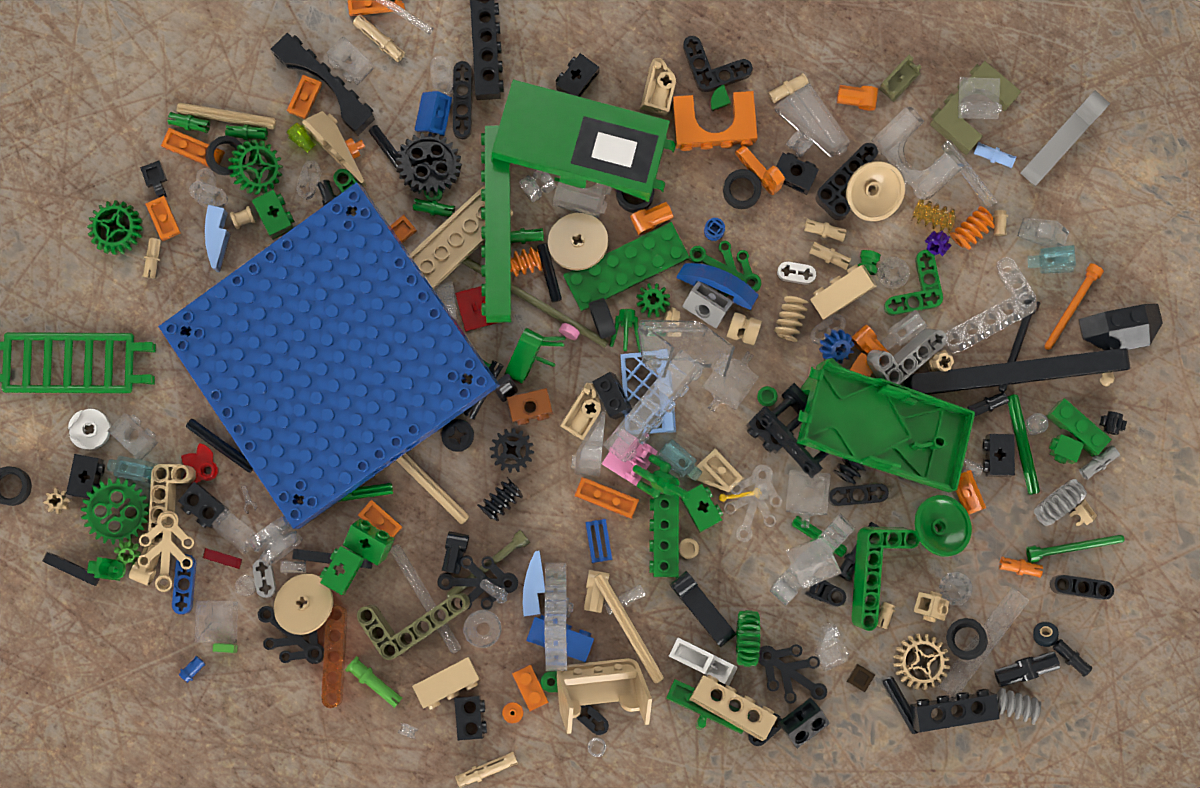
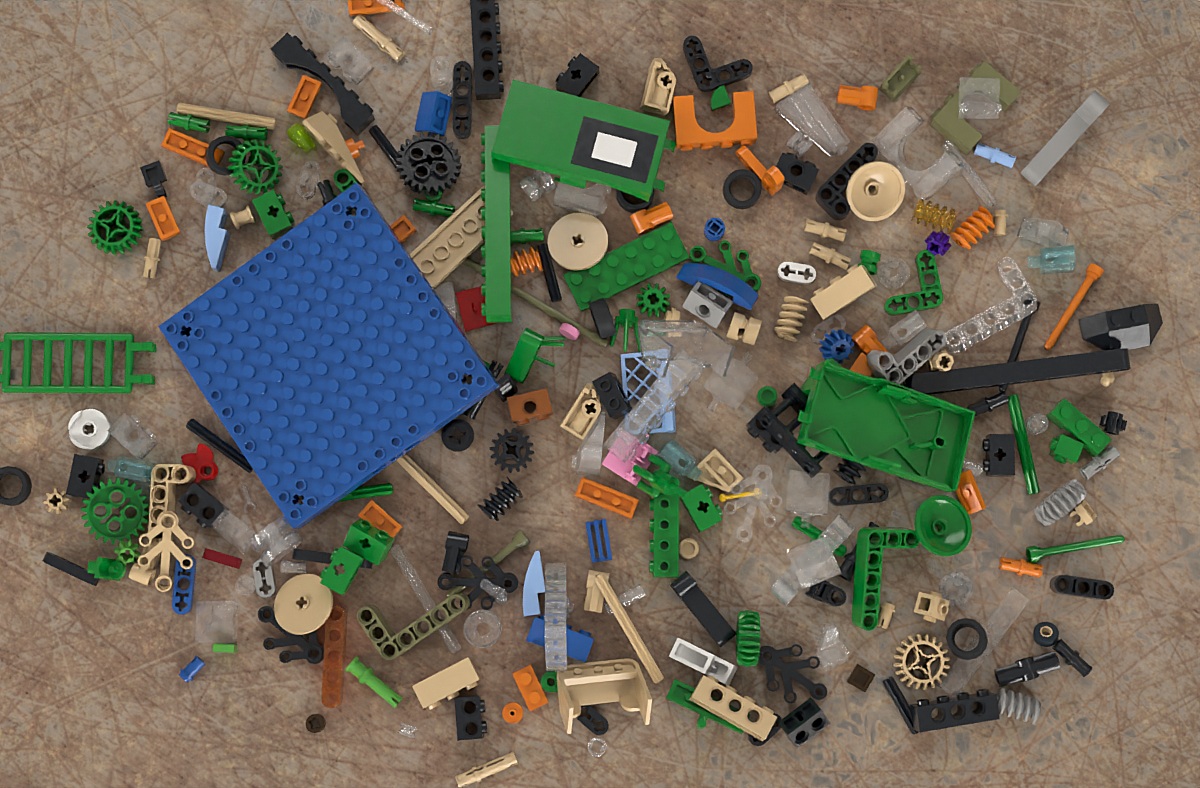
(309, 725): none -> dark brown bush

